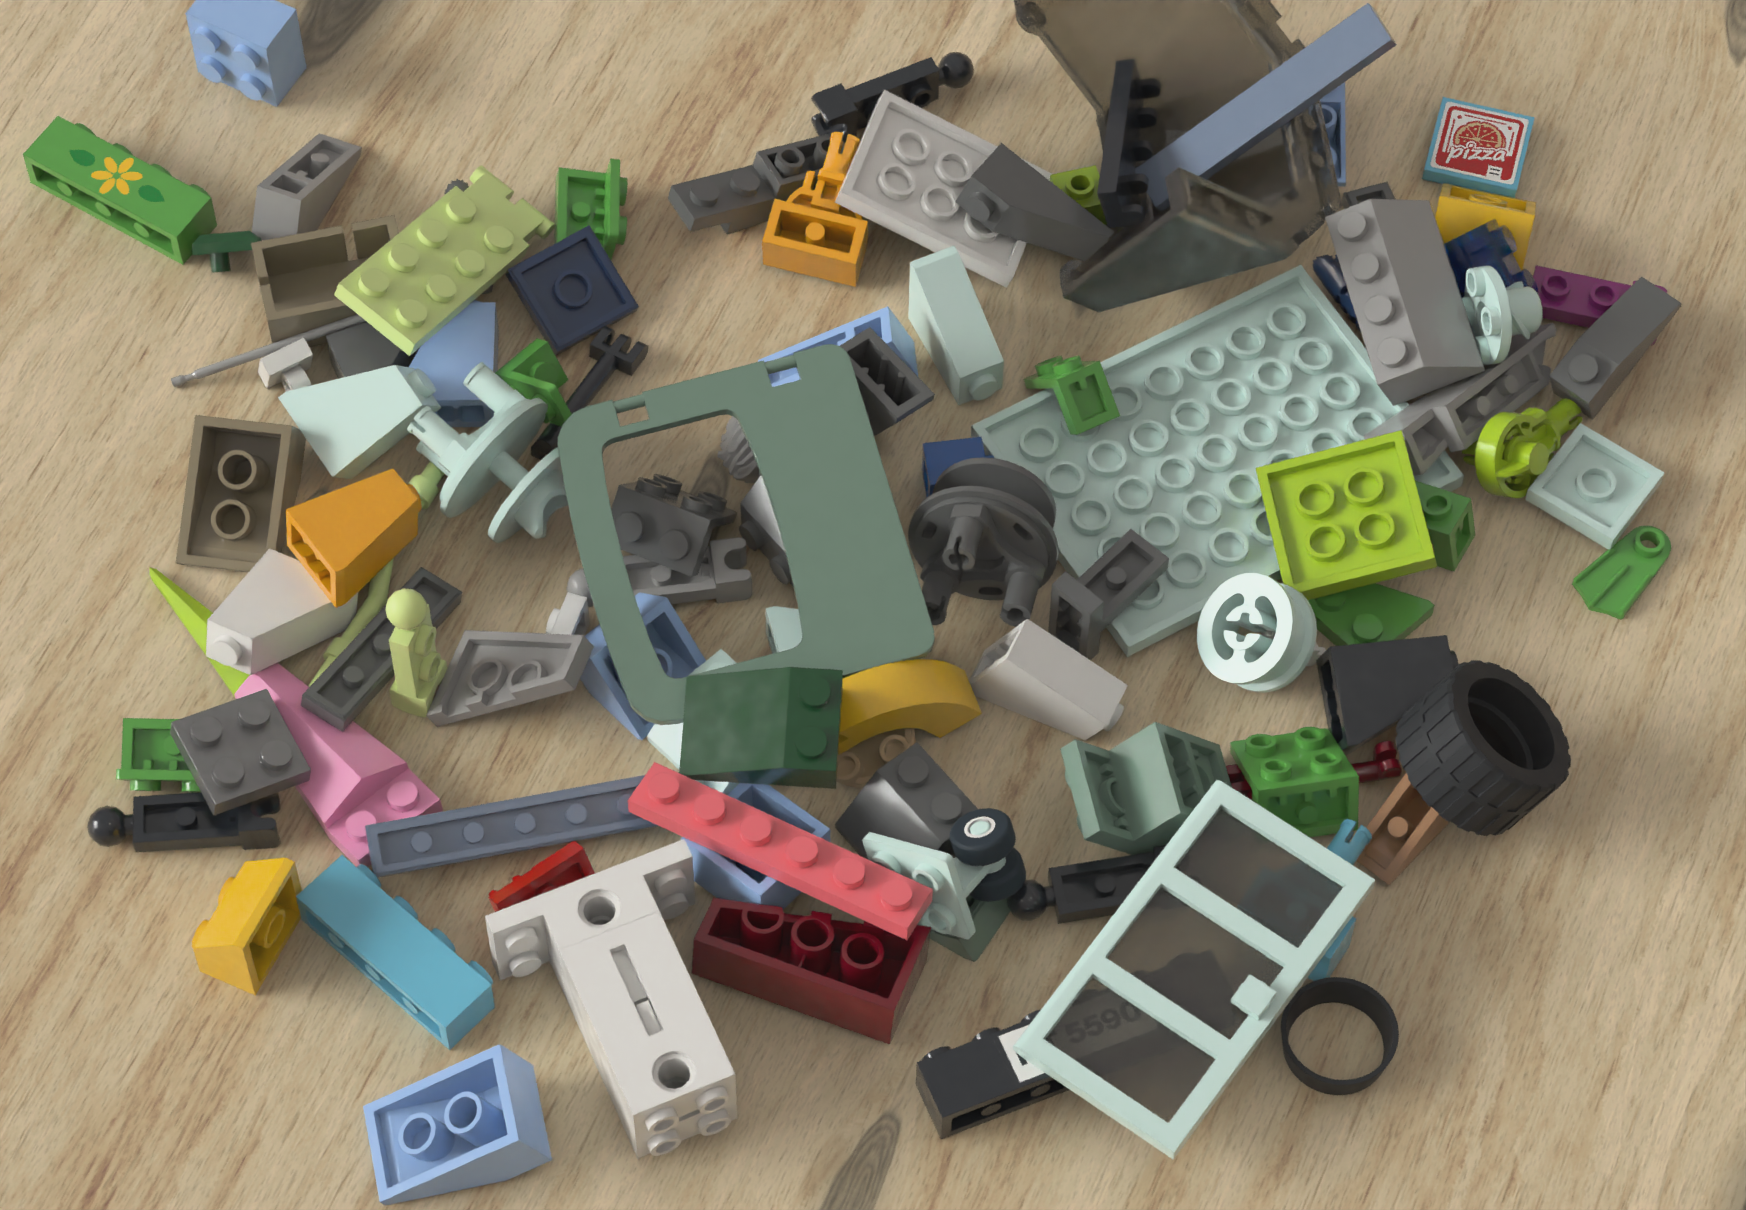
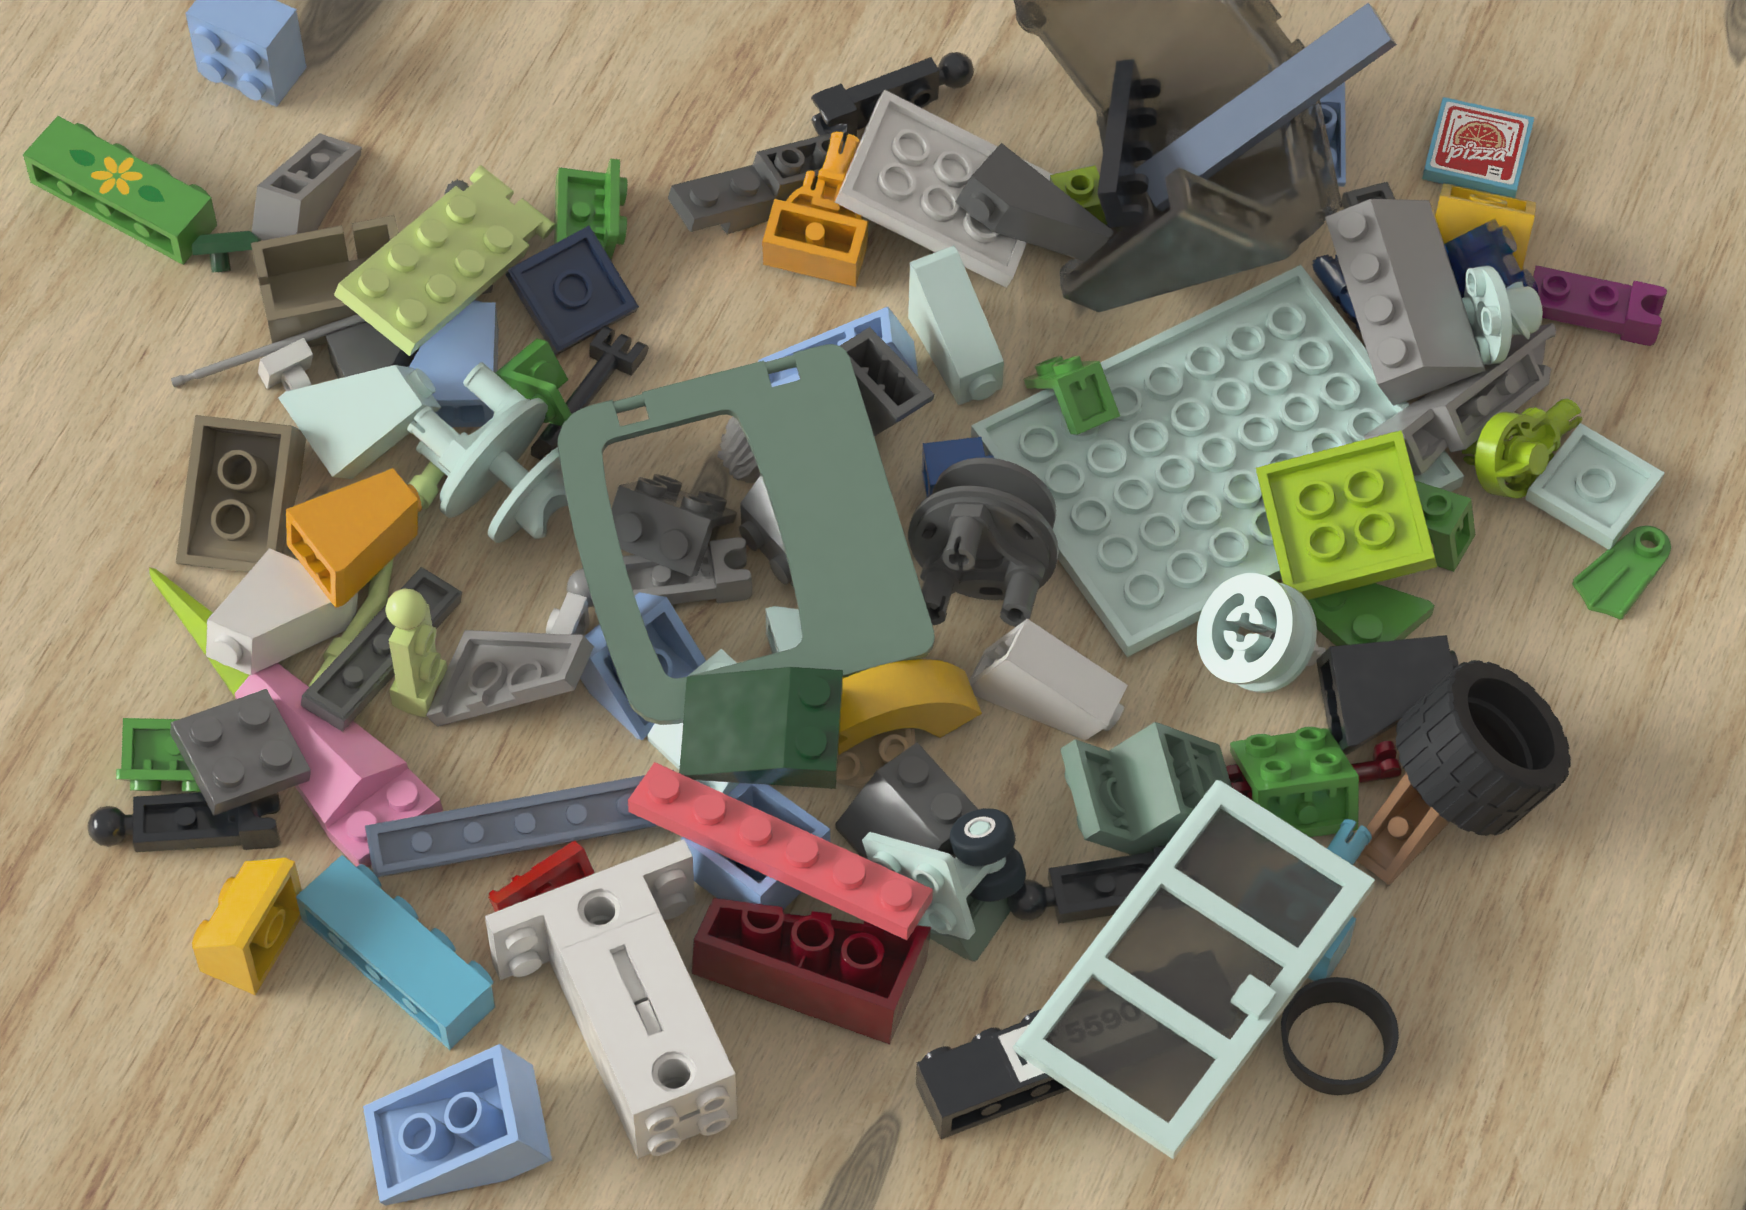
(1089, 604): dark grey bracket -> none
(1613, 346): dark grey slope -> none

